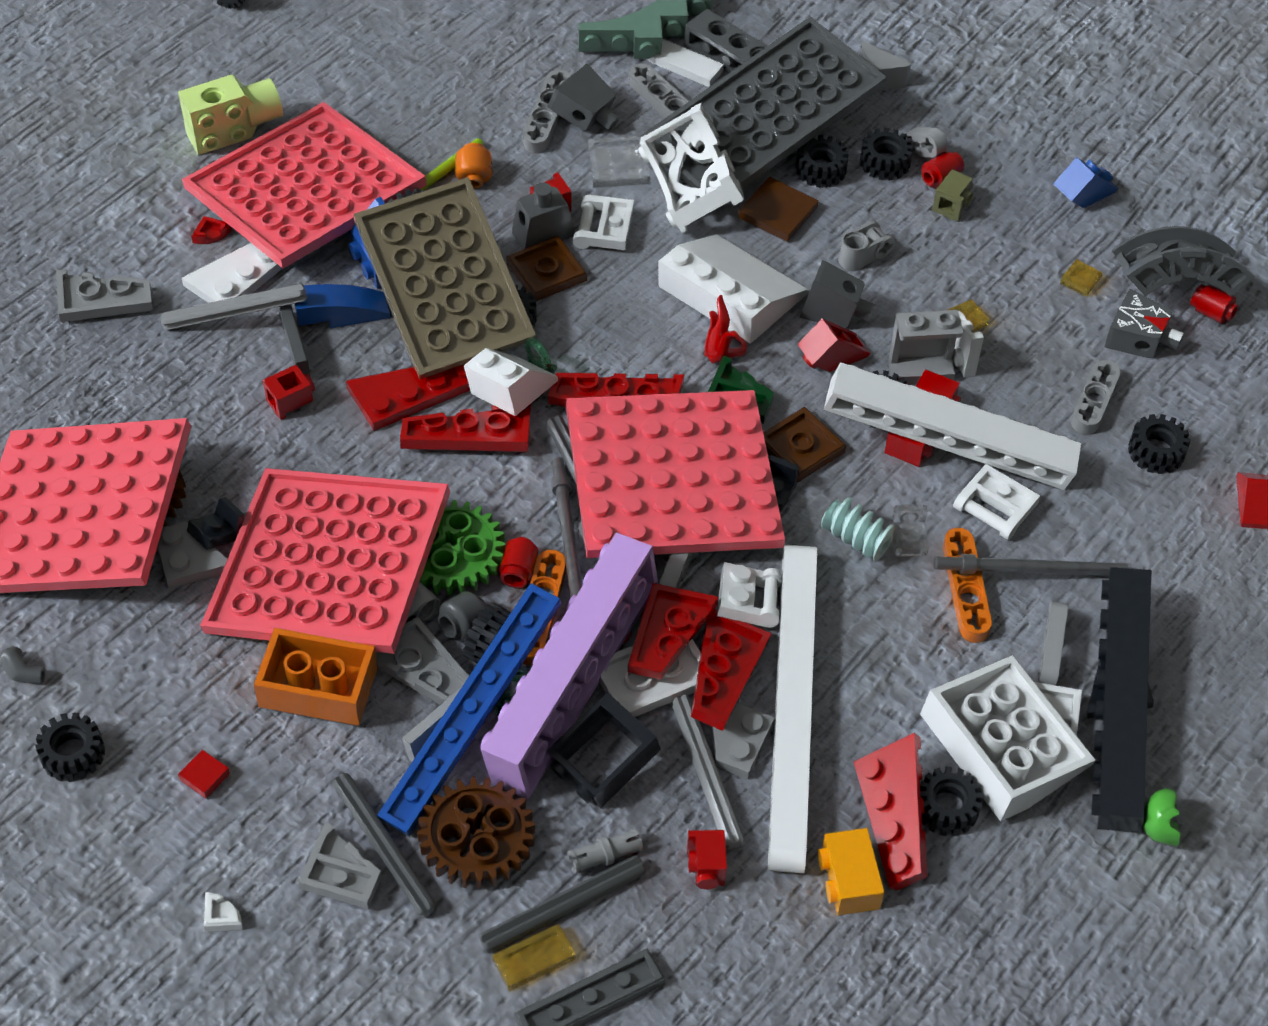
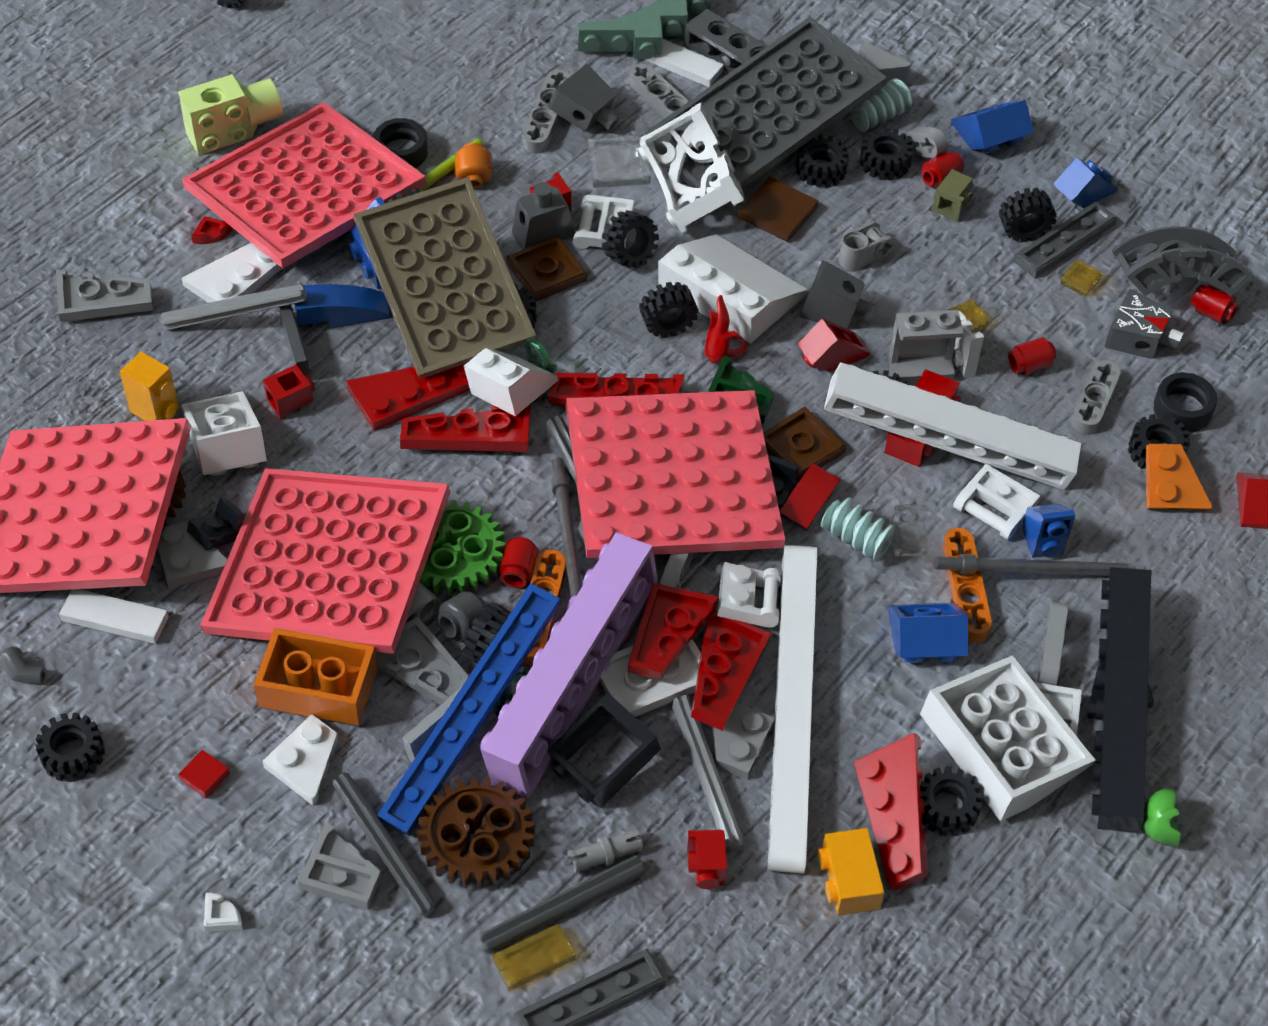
(114, 615): none -> white tile
(149, 388): none -> light orange brick
(225, 433): none -> white slope
(304, 758): none -> white wing
(404, 129): none -> black tyre
(616, 239): none -> black tyre
(668, 309): none -> black tyre
(809, 497): none -> red slope
(882, 105): none -> light aqua piece
(929, 631): none -> blue slope
(995, 125): none -> blue slope
(1031, 356): none -> red brick
(1034, 203): none -> black tyre
(1047, 529): none -> blue slope
(1065, 239): none -> dark grey tile
(1172, 480): none -> orange wing
(1193, 386): none -> black tyre

